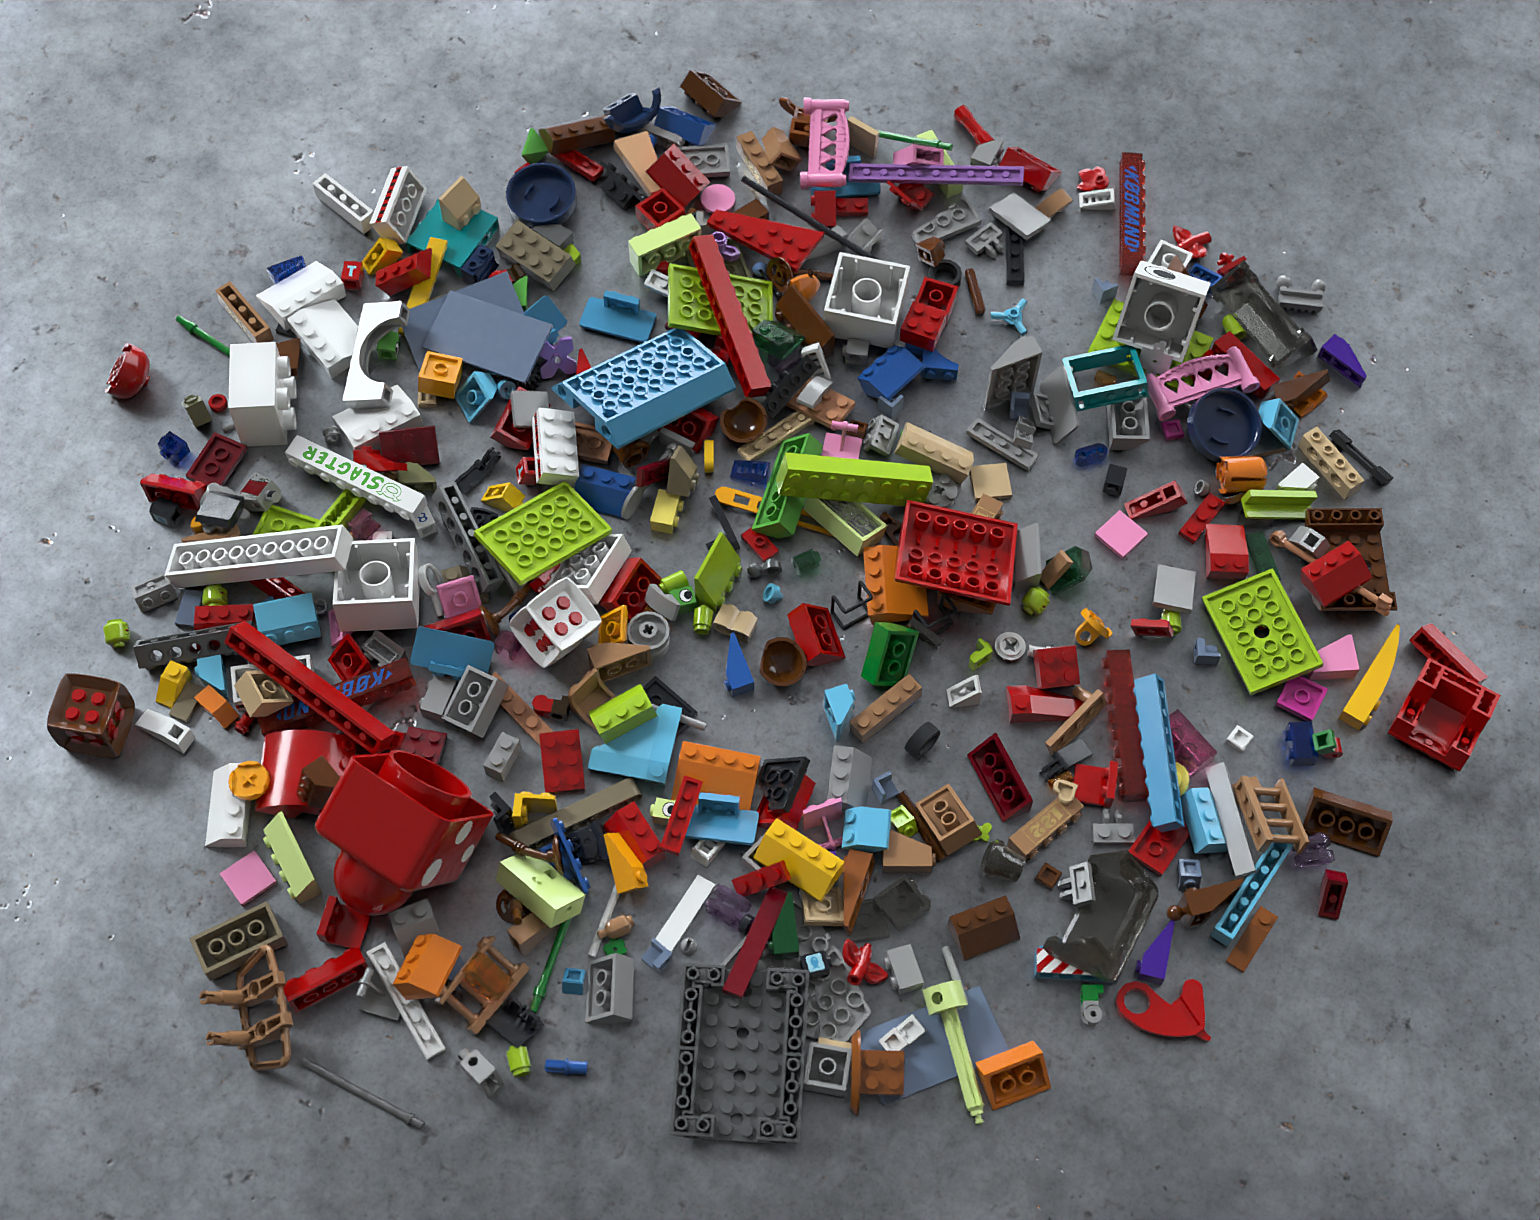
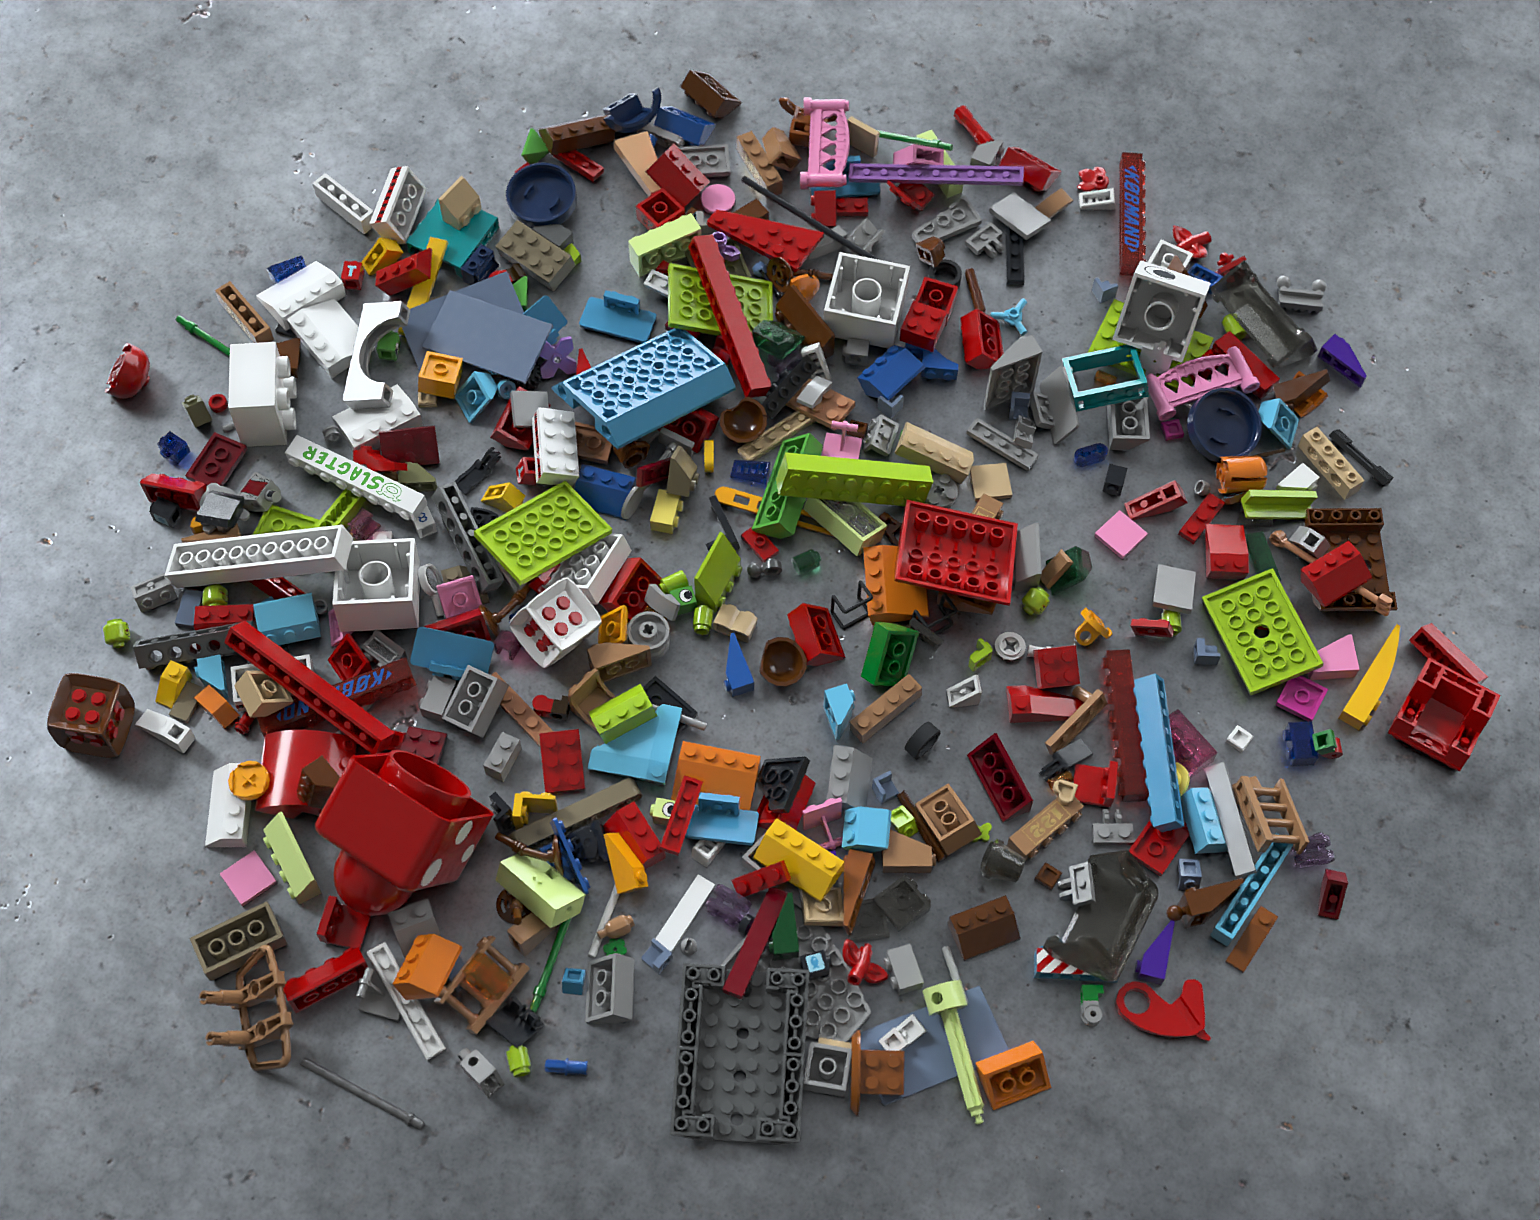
(618, 187): black bracket -> none
(772, 593): medium azure tile -> none
(981, 339): none -> red slope
(1347, 821): reddish brown slope -> none

